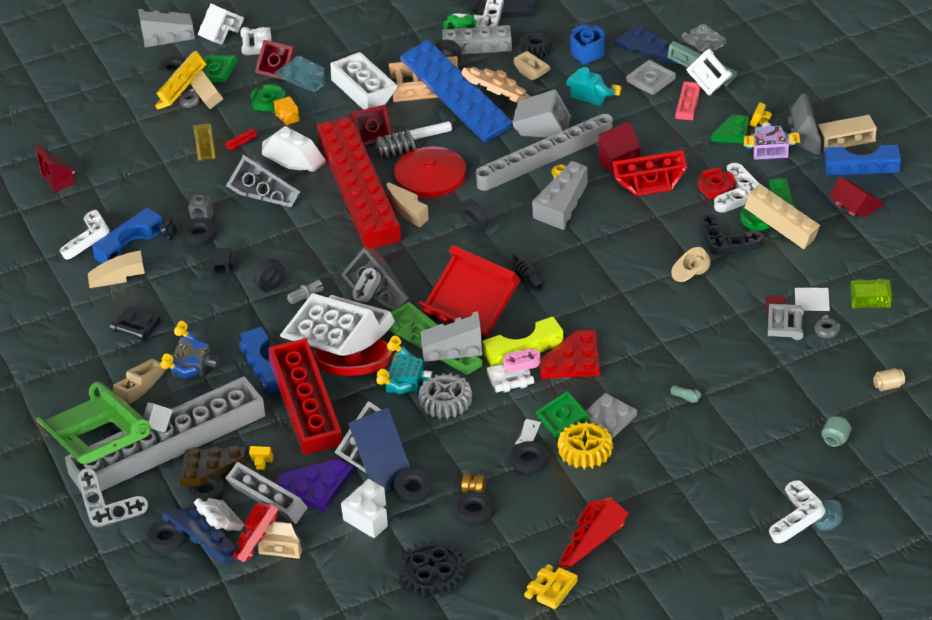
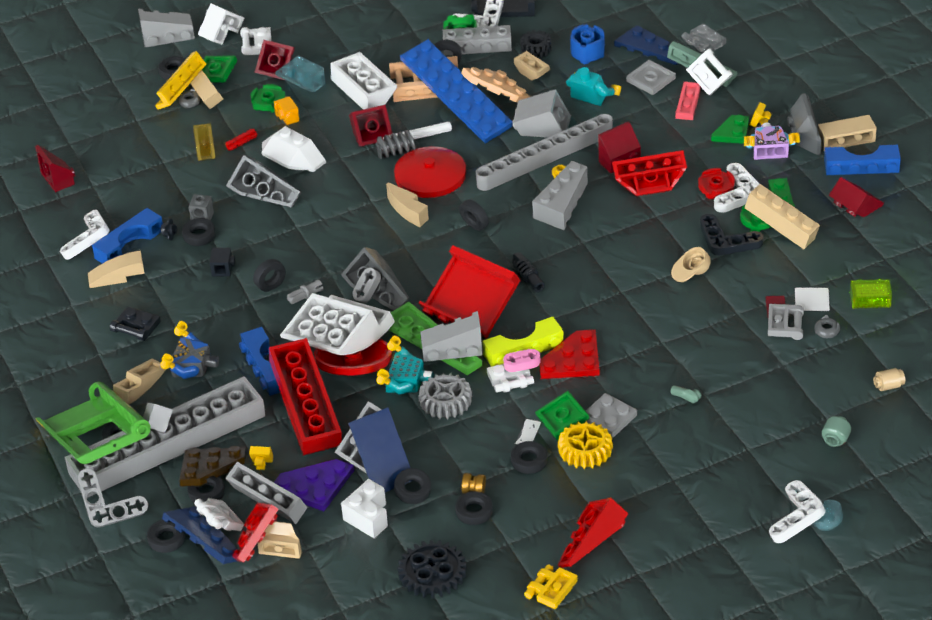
(358, 183): red brick -> none

